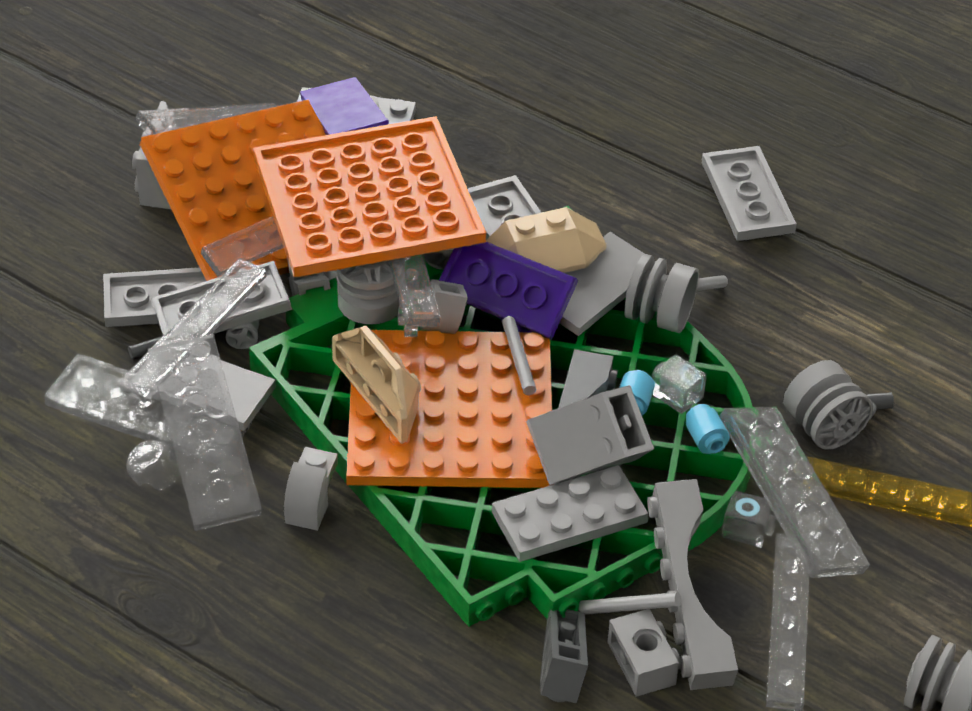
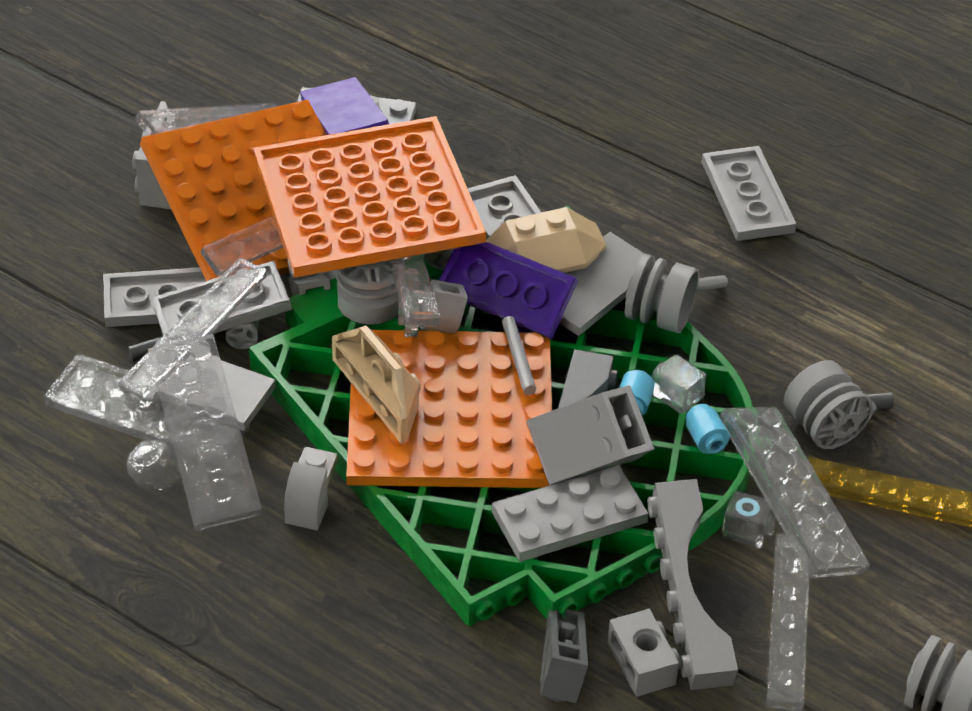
(630, 603): light grey bar -> none

